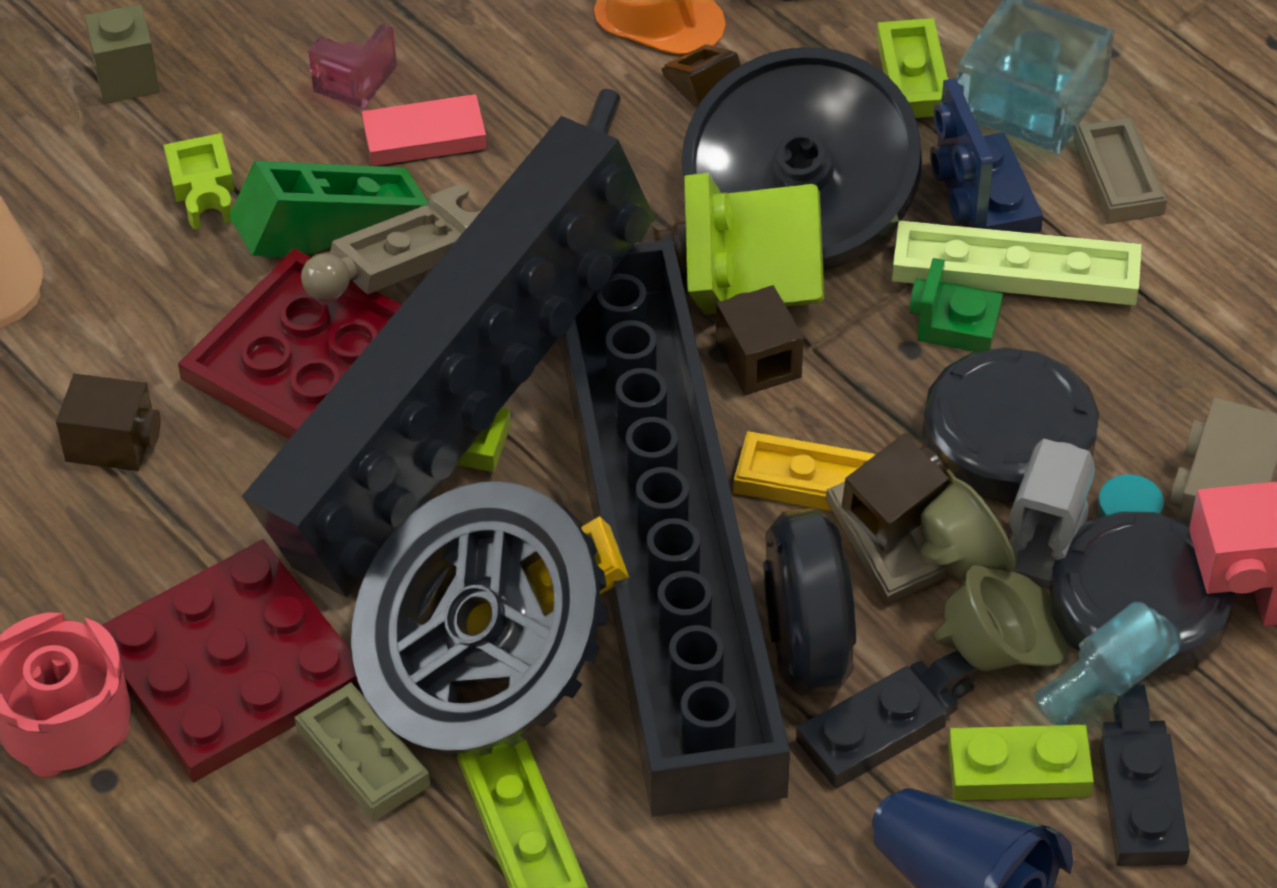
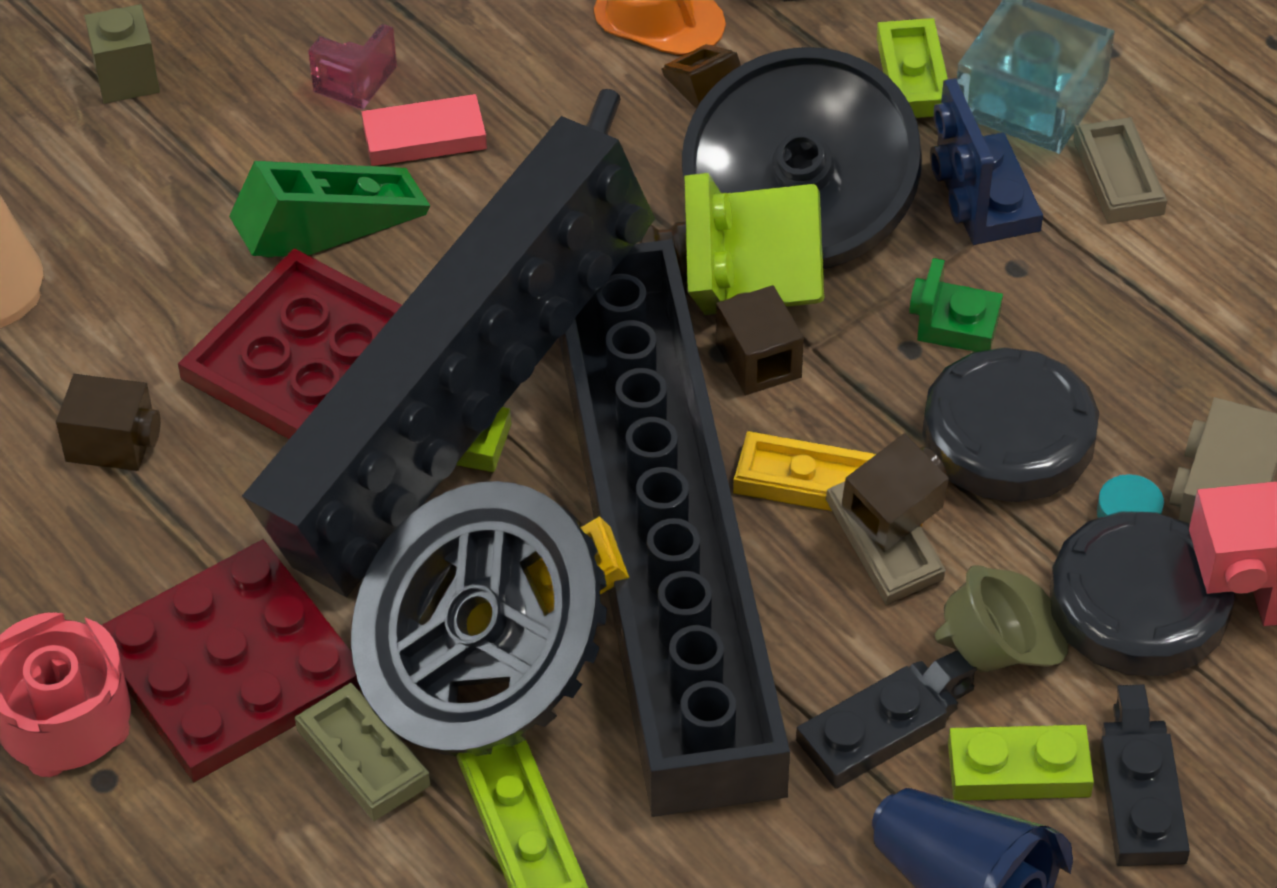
(201, 176): lime plate -> none
(390, 248): dark tan plate -> none
(809, 601): black piece -> none
(963, 532): olive piece -> none
(1020, 262): yellowish green plate -> none
(1049, 507): light grey brick -> none
(1111, 661): clear light blue arm -> none

